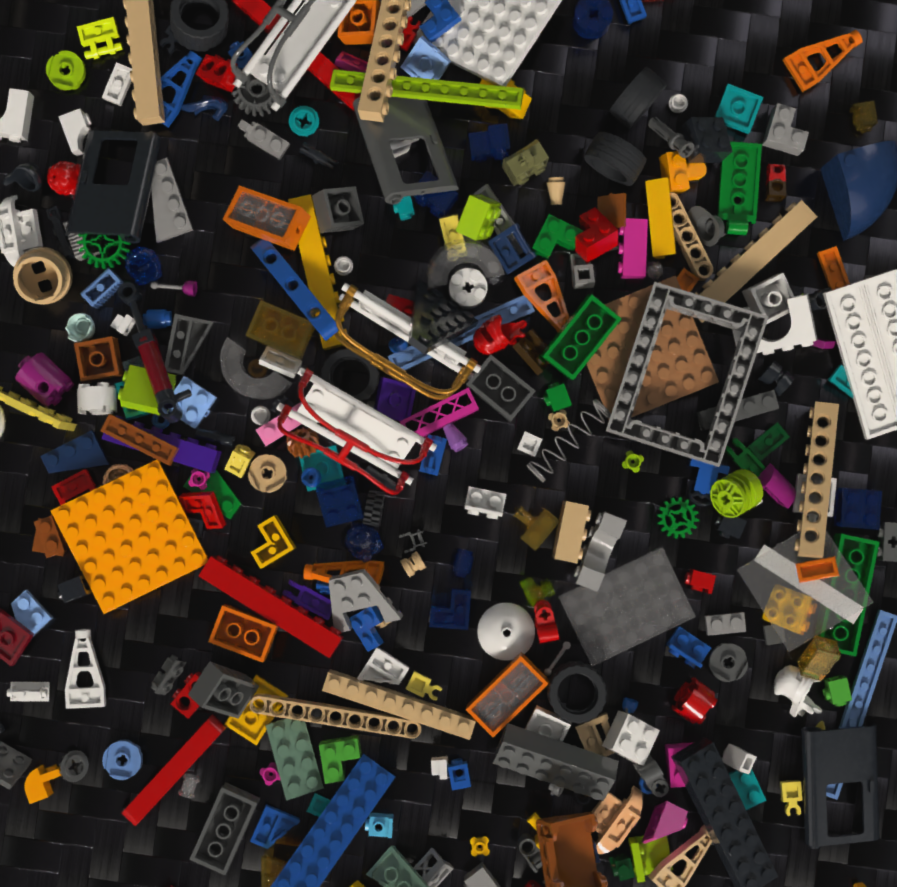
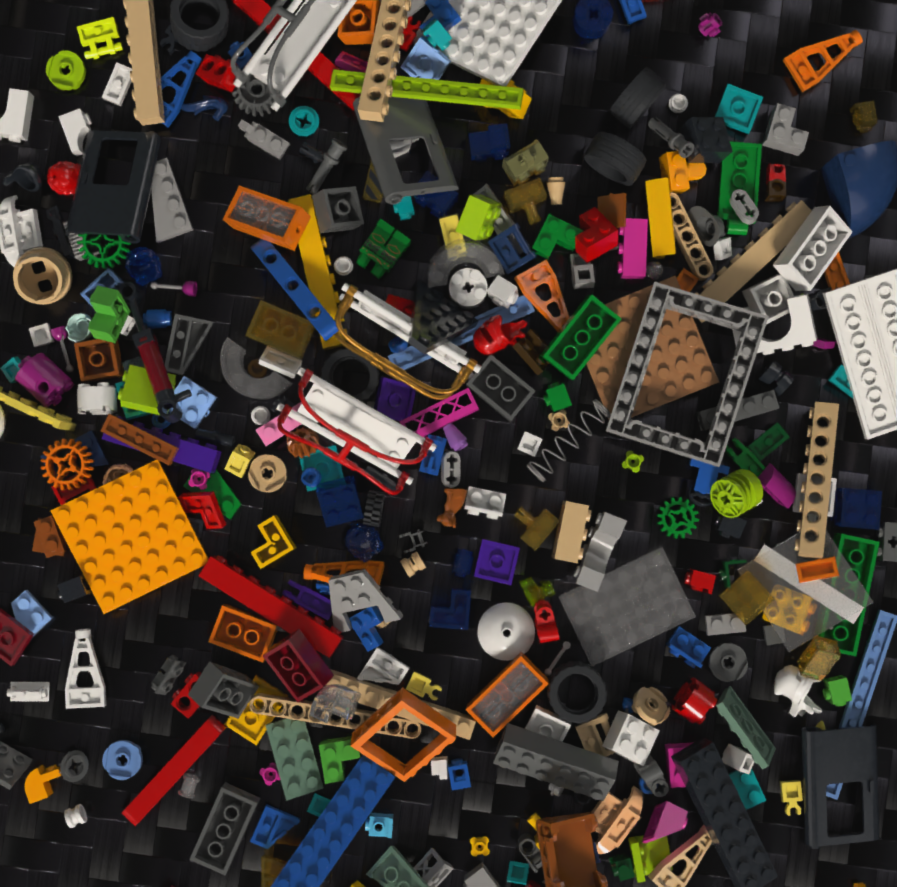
(11, 369): none -> teal plate
(41, 335): none -> white plate
(60, 334): none -> hinge
(62, 467): none -> orange gear
(75, 816): none -> white wheel
(109, 315): none -> bright green brick
(298, 665): none -> dark red brick
(330, 159): none -> dark grey pin
(335, 700): none -> clear brick
(372, 188): none -> clear yellow tile
(379, 253): none -> green hips
(384, 714): none -> orange window
(437, 34): none -> teal brick
(454, 502): none -> dark orange animal
(455, 469): none -> light grey beam
(496, 562): none -> dark purple plate
(502, 292): none -> white brick
(518, 872): none -> teal plate
(525, 198): none -> clear yellow brick
(655, 714): none -> tan plate
(710, 24): none -> magenta gear
(722, 248): none -> white plate
(724, 571): none -> dark green bracket
(744, 207): none -> light grey beam
(745, 727): none -> sand green plate
(747, 597): none -> clear yellow plate
(812, 248): none -> white brick

